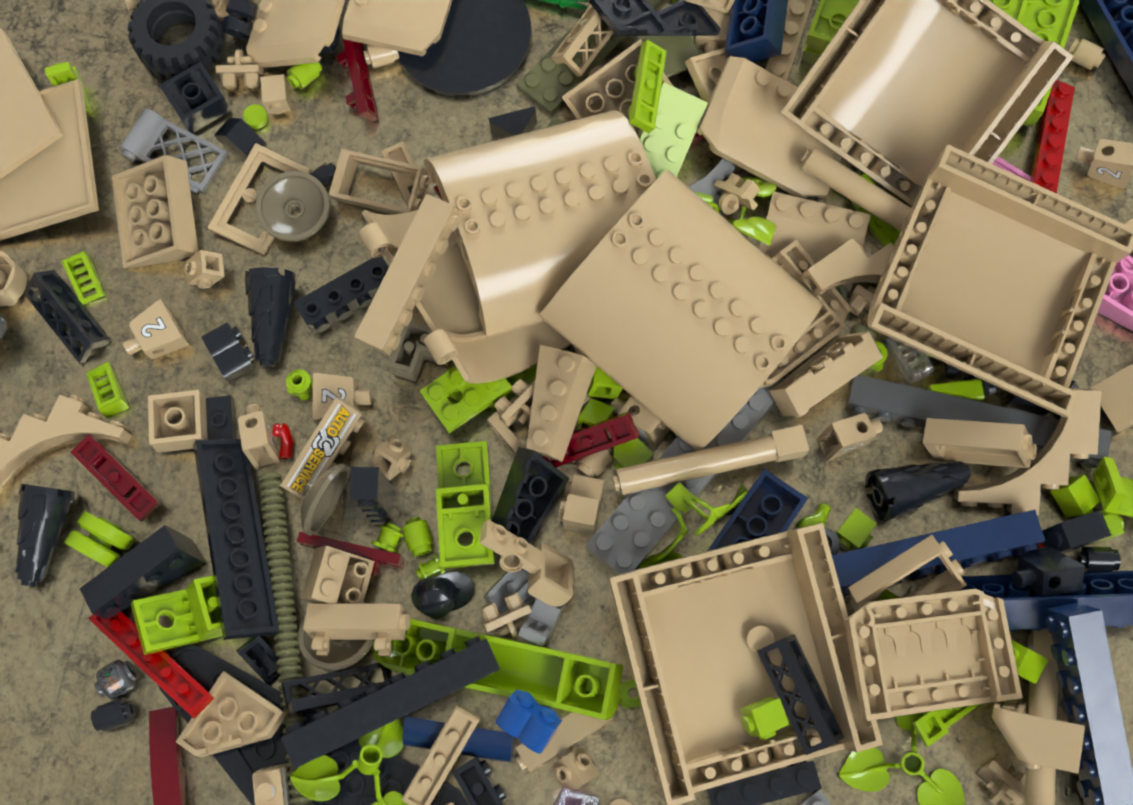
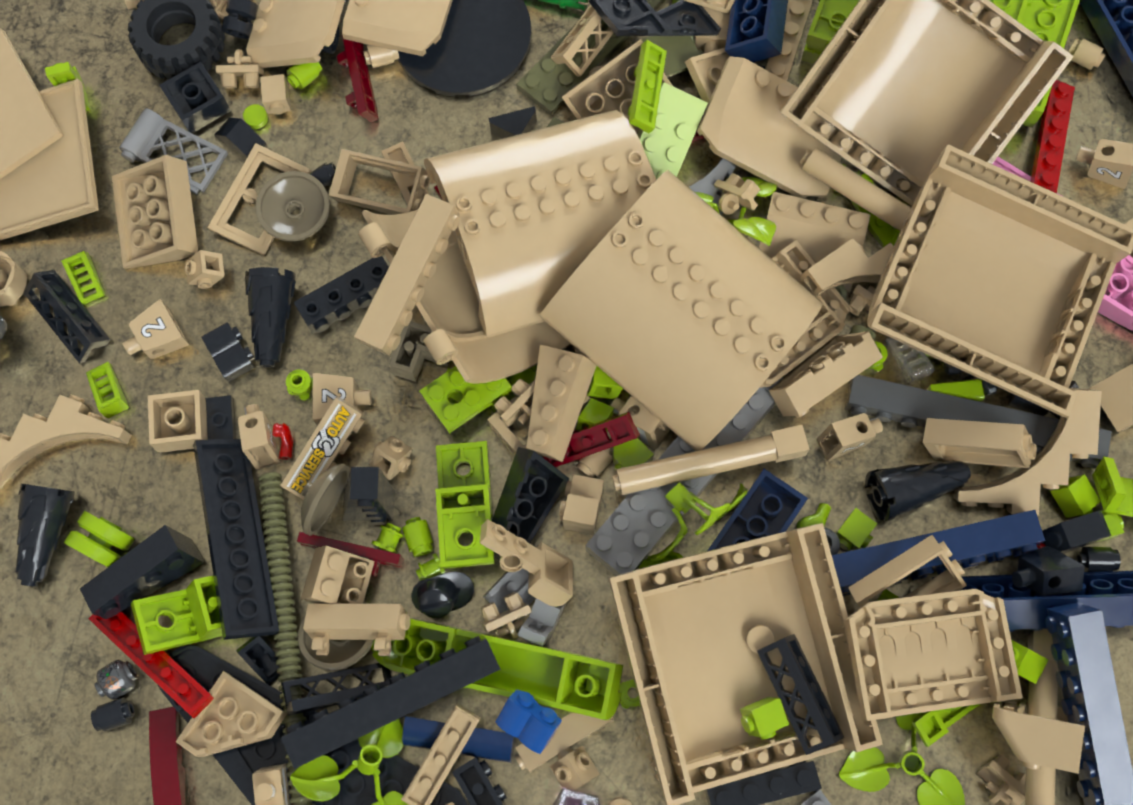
(115, 477): dark red hinge -> none

